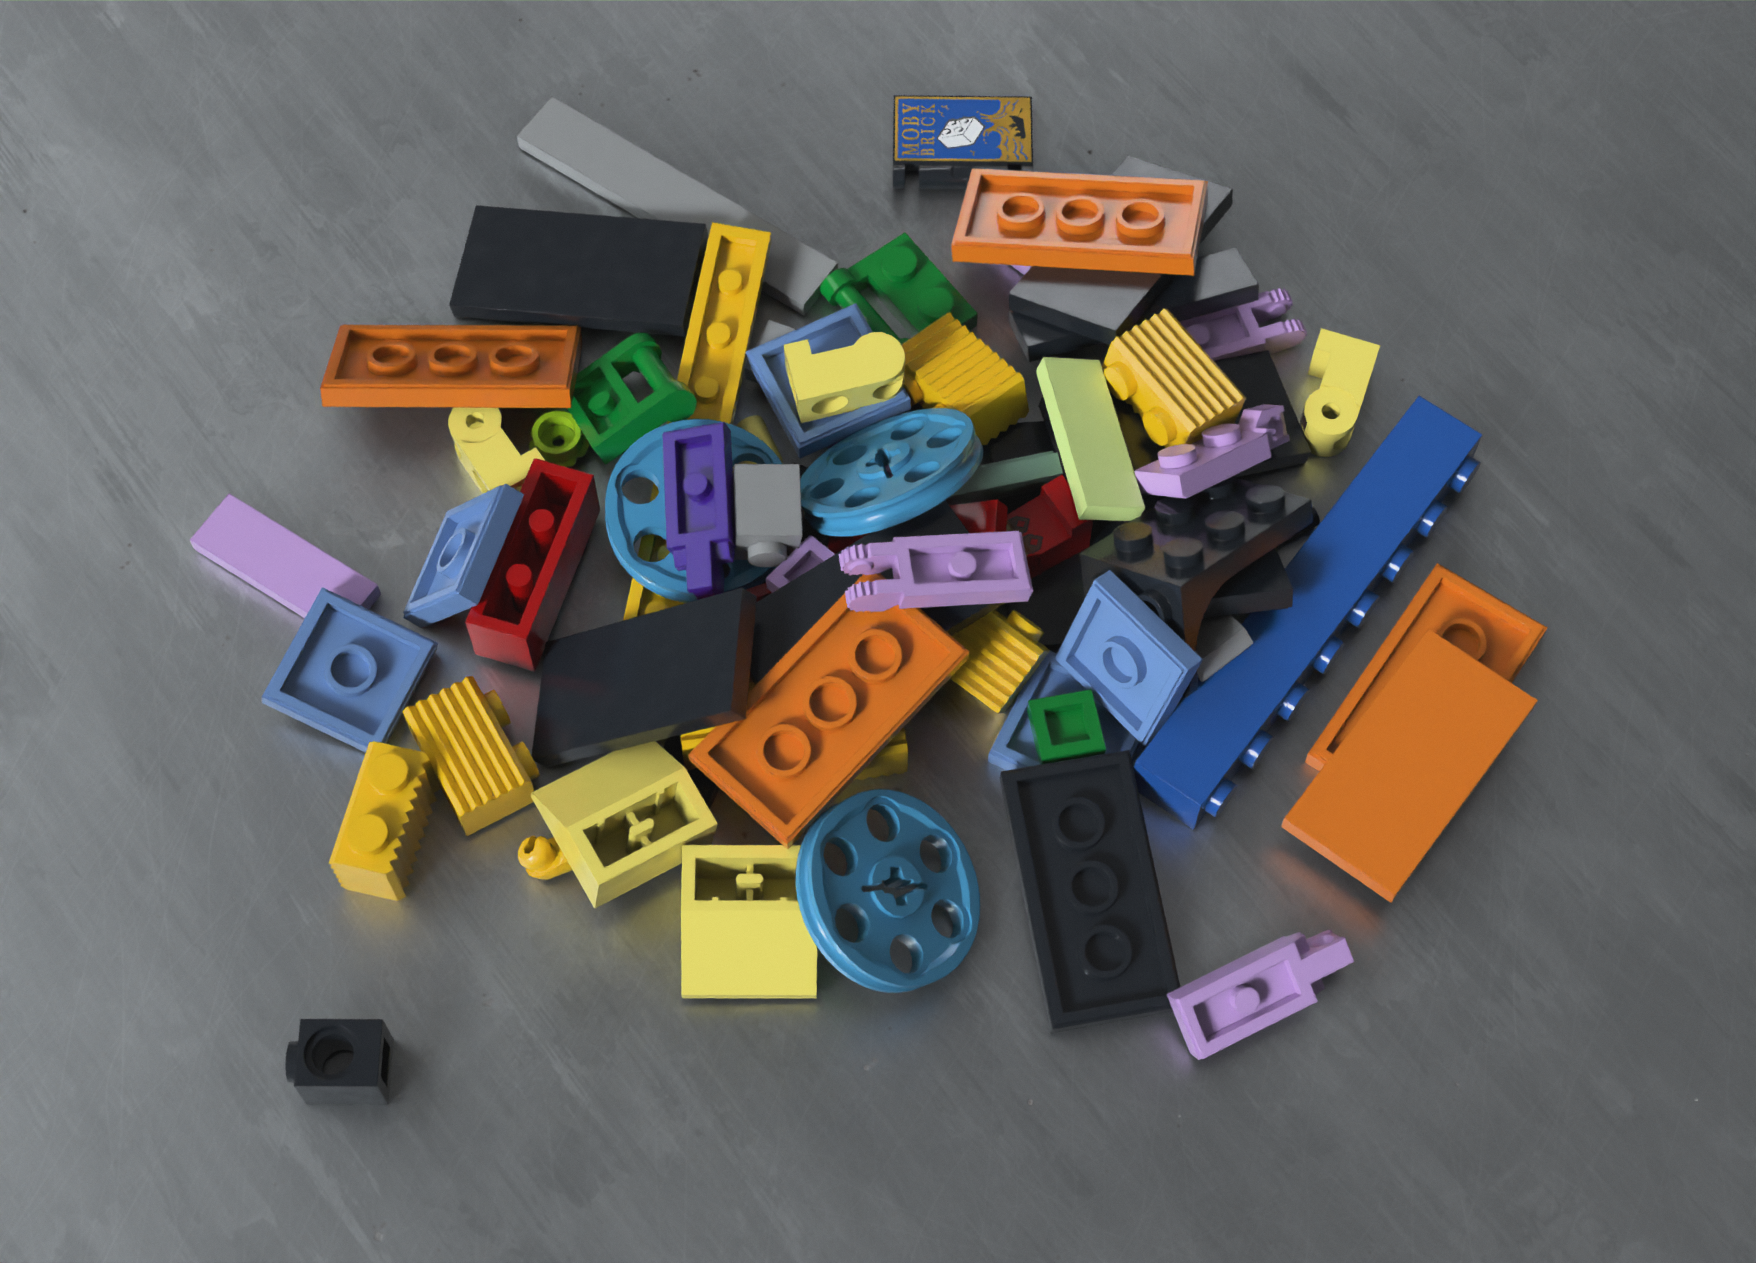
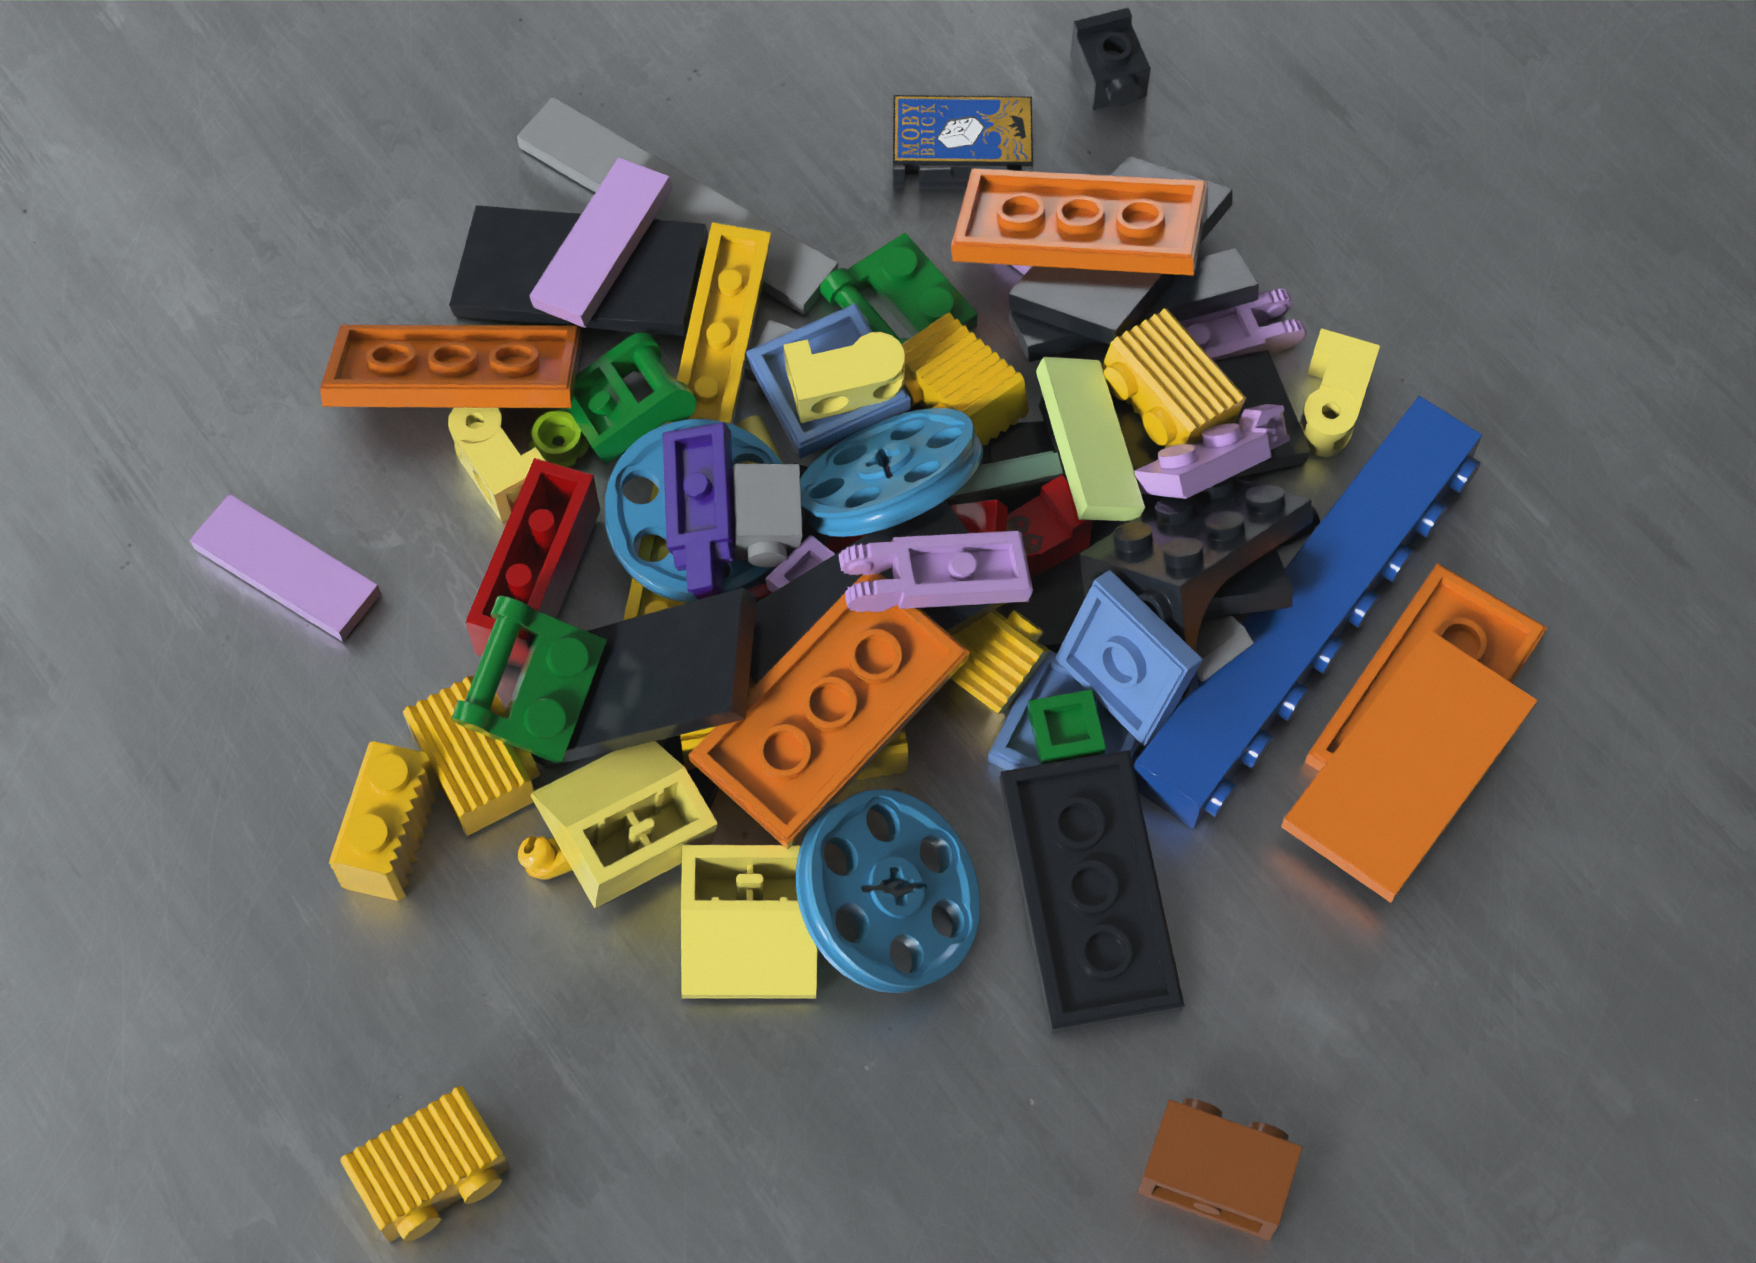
(349, 671): medium blue tile -> none
(362, 1082): black brick -> none
(426, 1166): none -> yellow brick
(462, 556): medium blue tile -> none
(547, 689): none -> green plate
(601, 242): none -> lavender tile
(1109, 59): none -> black brick
(1221, 1167): none -> dark orange brick
(1256, 990): lavender hinge -> none

